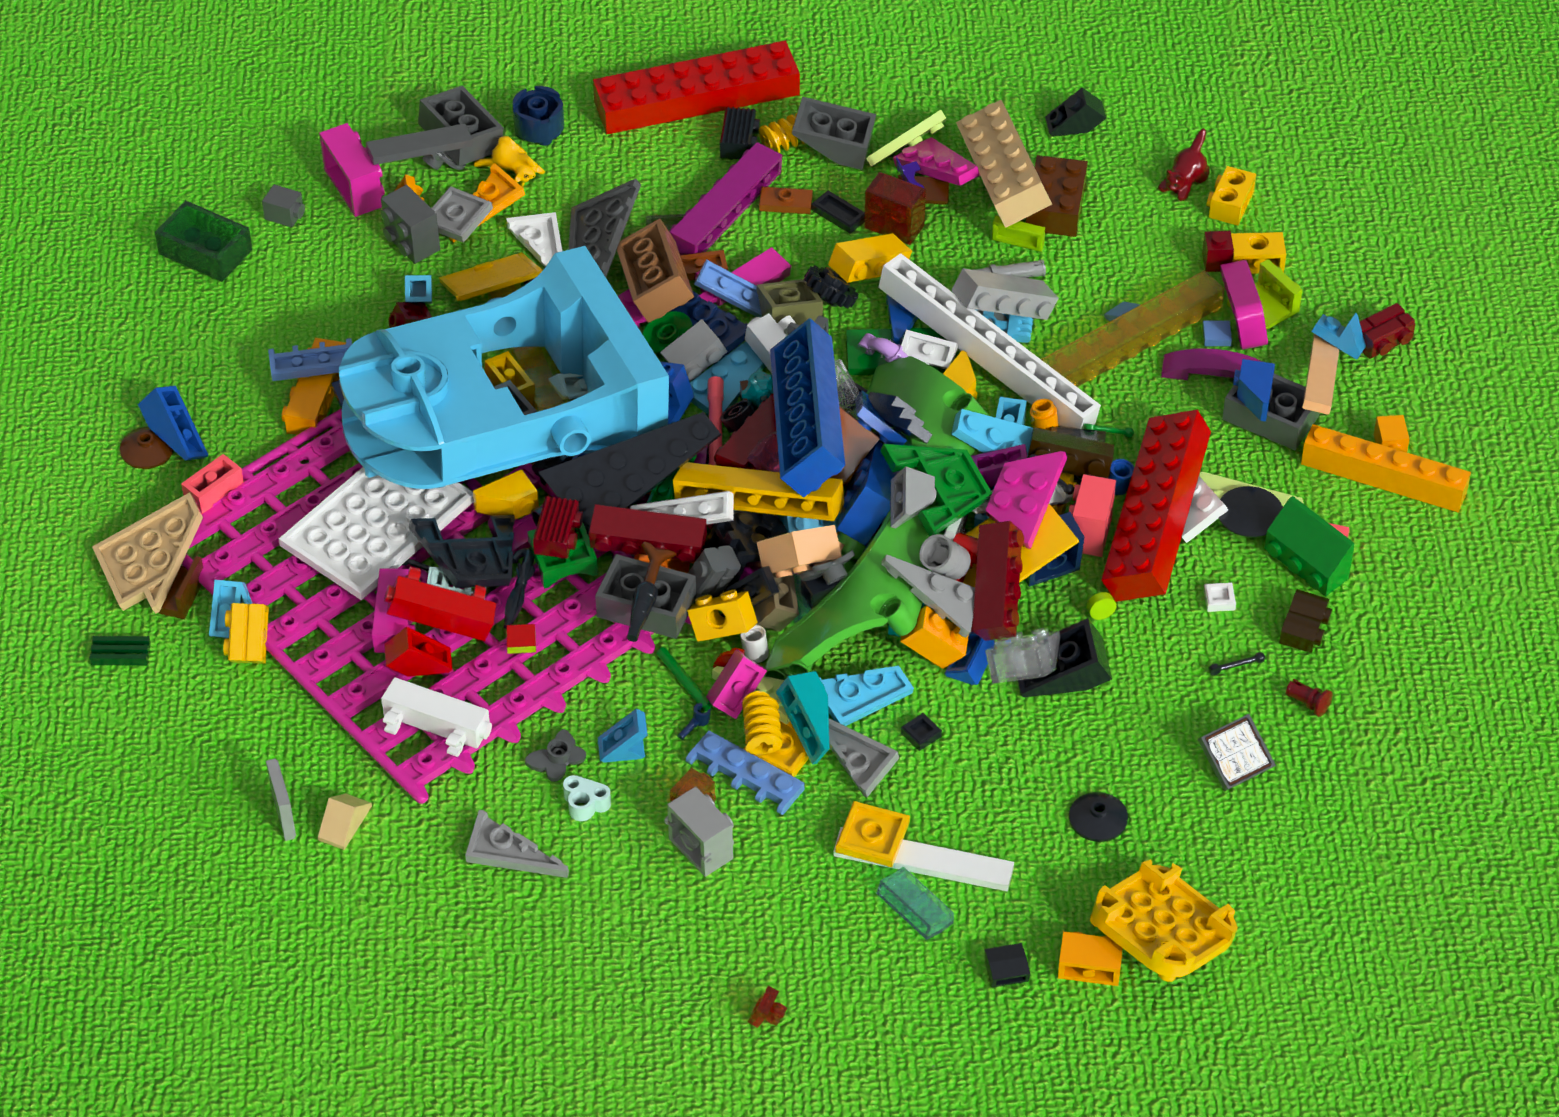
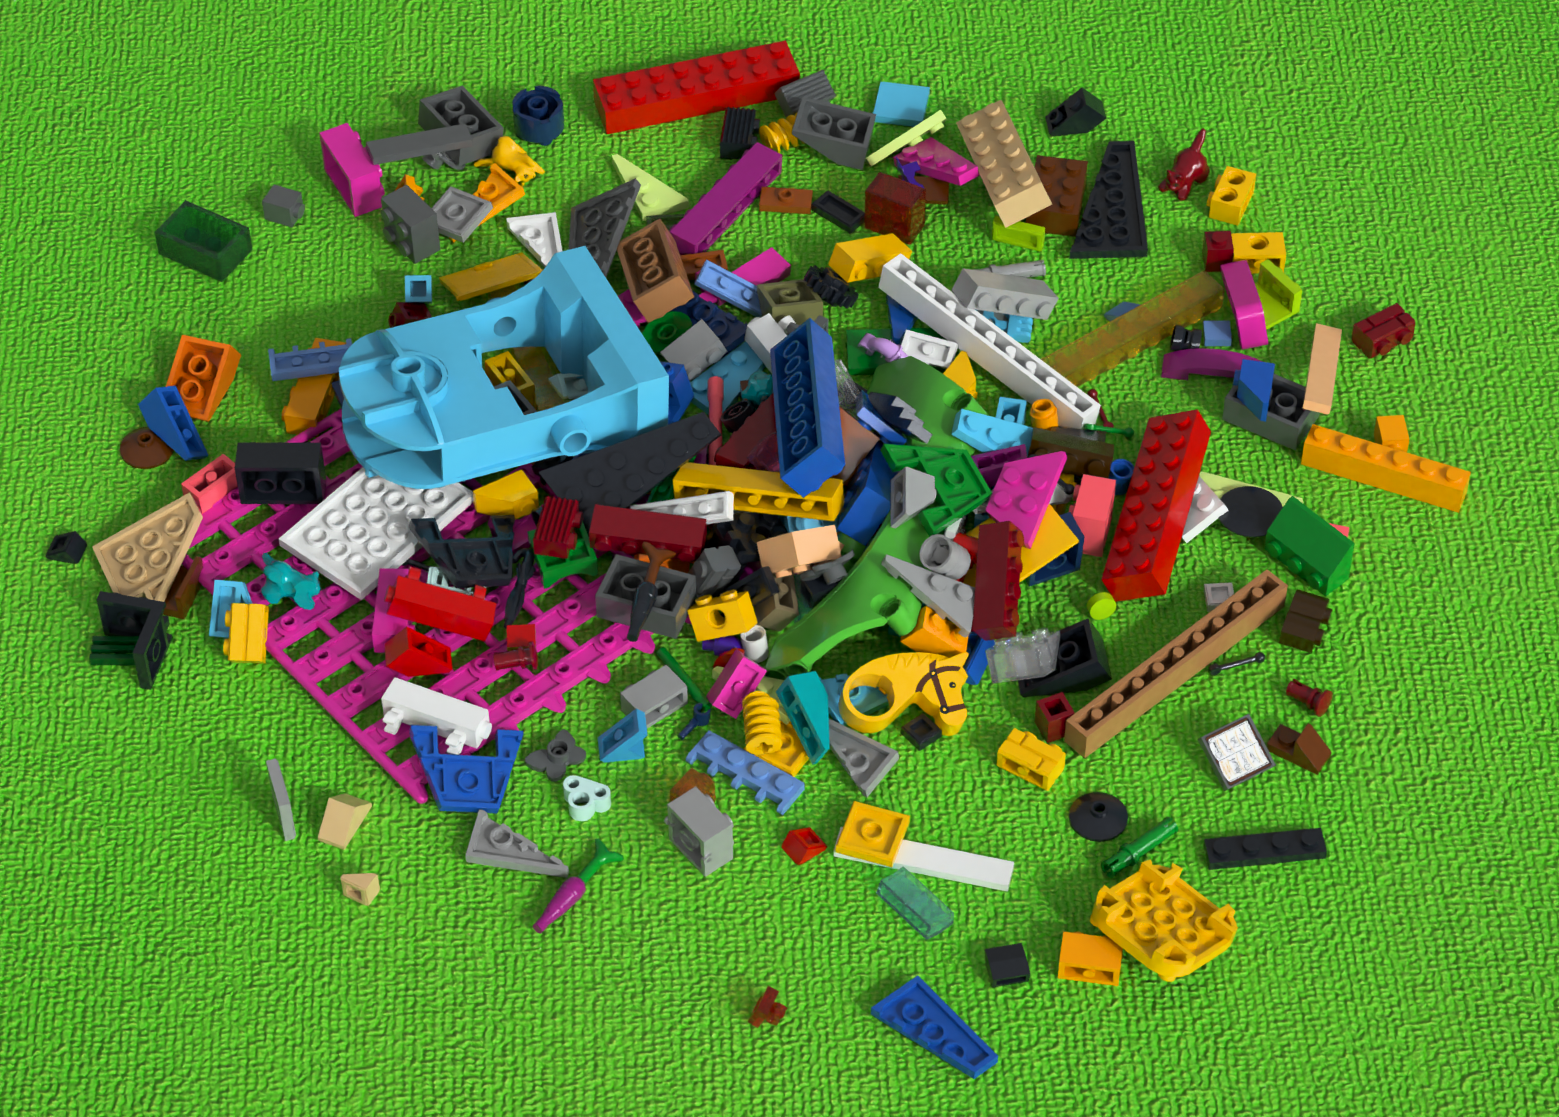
(67, 548): none -> black slope
(138, 617): none -> black bracket
(203, 374): none -> orange slope
(280, 473): none -> black brick
(287, 582): none -> teal animal
(360, 887): none -> tan slope
(466, 781): none -> blue wing
(516, 658): none -> dark red pin
(574, 887): none -> magenta piece
(654, 196): none -> yellowish green wing
(656, 695): none -> light grey brick
(721, 644): none -> dark purple cylinder
(803, 845): none -> red slope
(813, 86): none -> dark grey brick
(901, 104): none -> medium azure tile
(910, 678): none -> yellow animal
(933, 1025): none -> blue wing
(1031, 759): none -> yellow brick
(1052, 716): none -> dark red brick
(1093, 394): none -> dark red hinge
(1114, 212): none -> black wing
(1130, 853): none -> green pin
(1175, 663): none -> medium nougat brick
(1185, 339): none -> black wheel
(1265, 848): none -> black plate
(1302, 748): none -> reddish brown slope
(1346, 339): dark azure slope -> none

